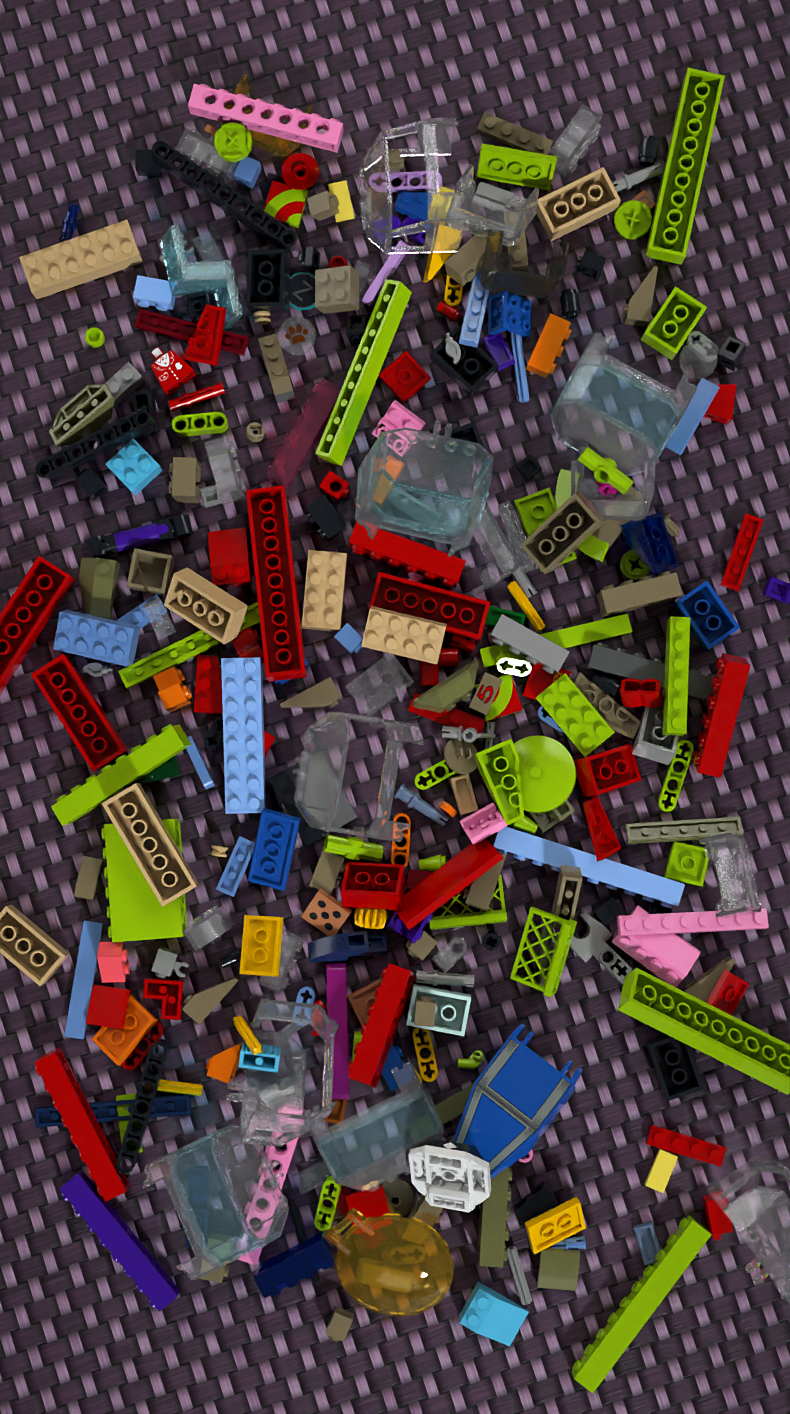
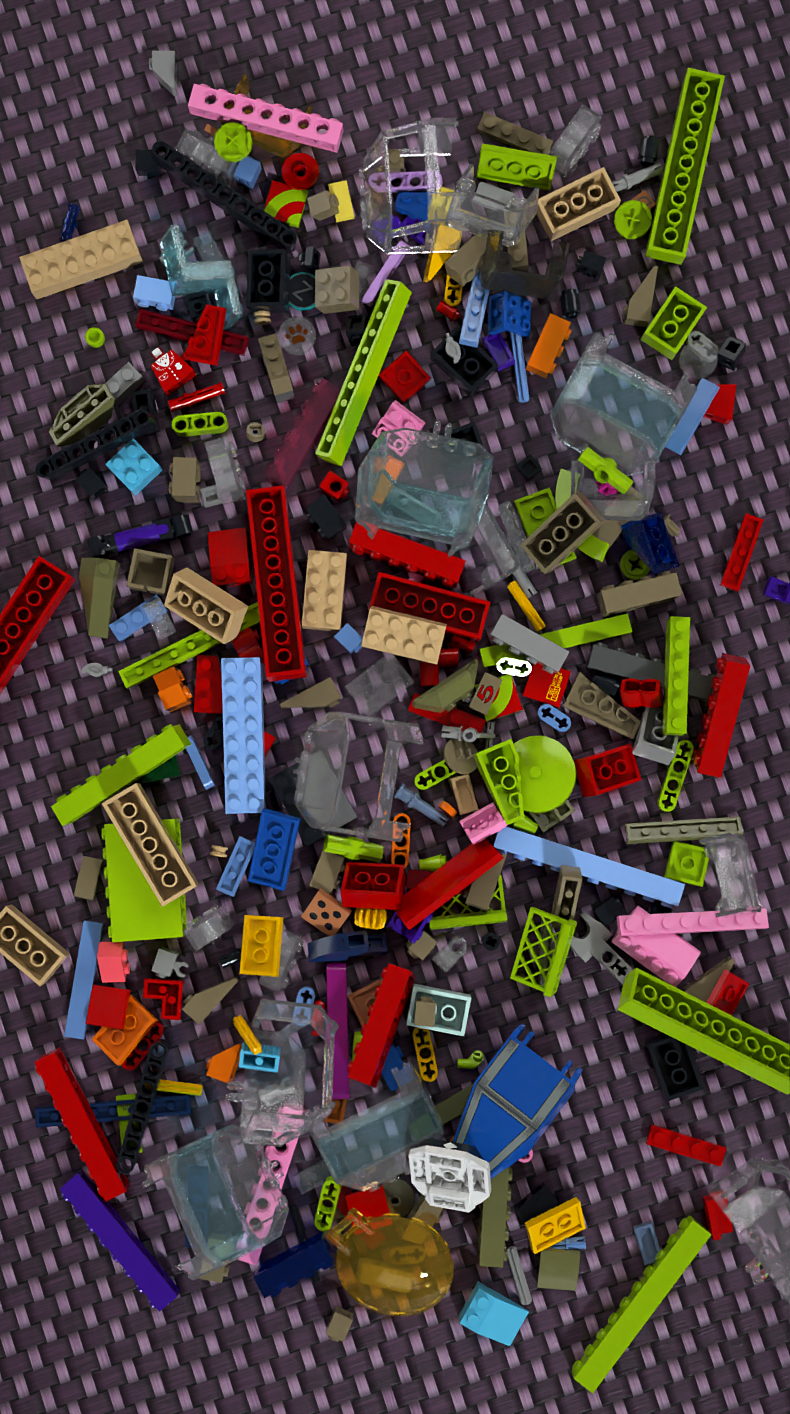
(80, 712): red brick -> none
(96, 637): medium blue brick -> none
(165, 69): none -> light grey slope
(337, 261): red plate -> none
(444, 978): light grey pin -> none
(495, 613): green tile -> none
(574, 715): lime plate -> none
(600, 828): red wing -> none
(661, 1170): light yellow tile -> none
(708, 616): blue brick -> none

